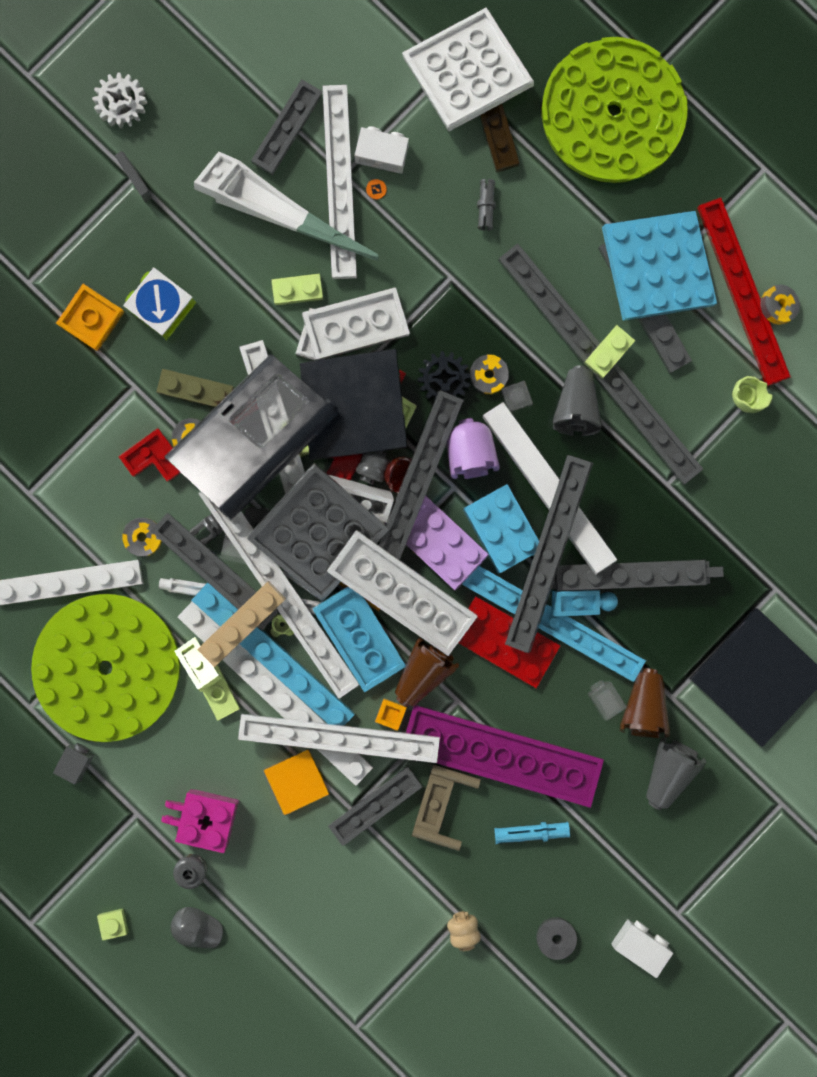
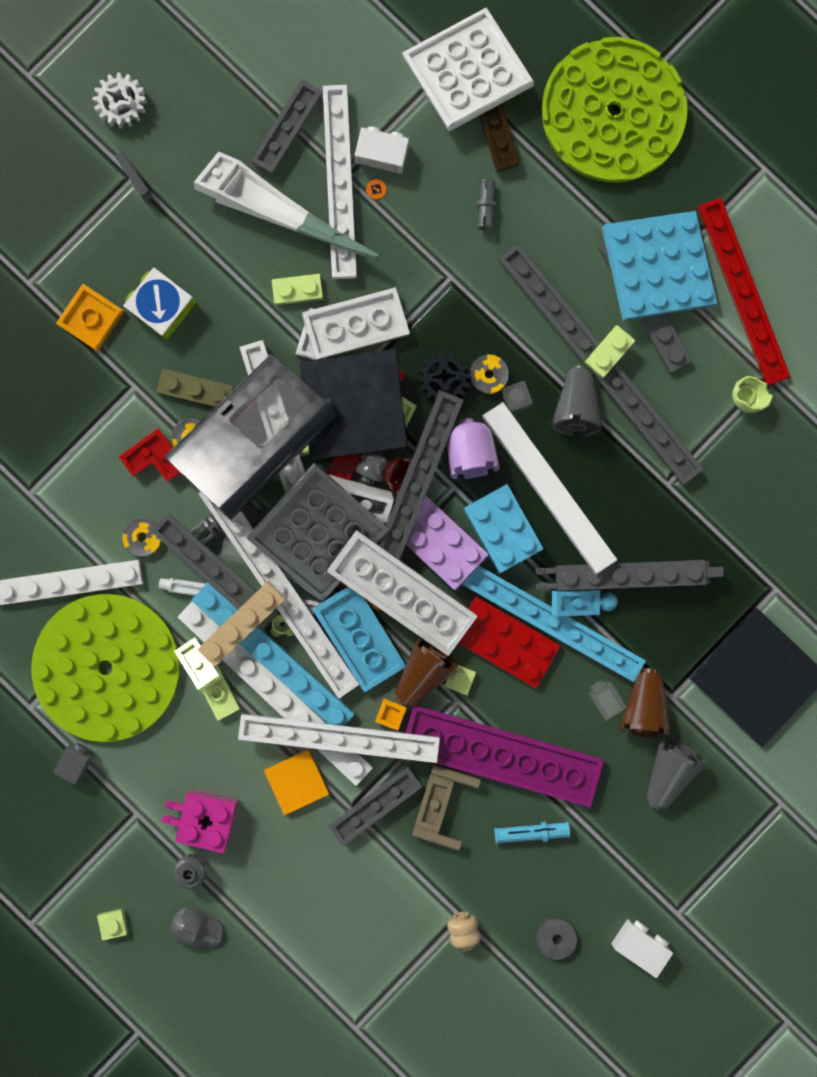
(460, 680): none -> yellowish green plate
(549, 553): dark grey plate -> none
(788, 300): piece -> none

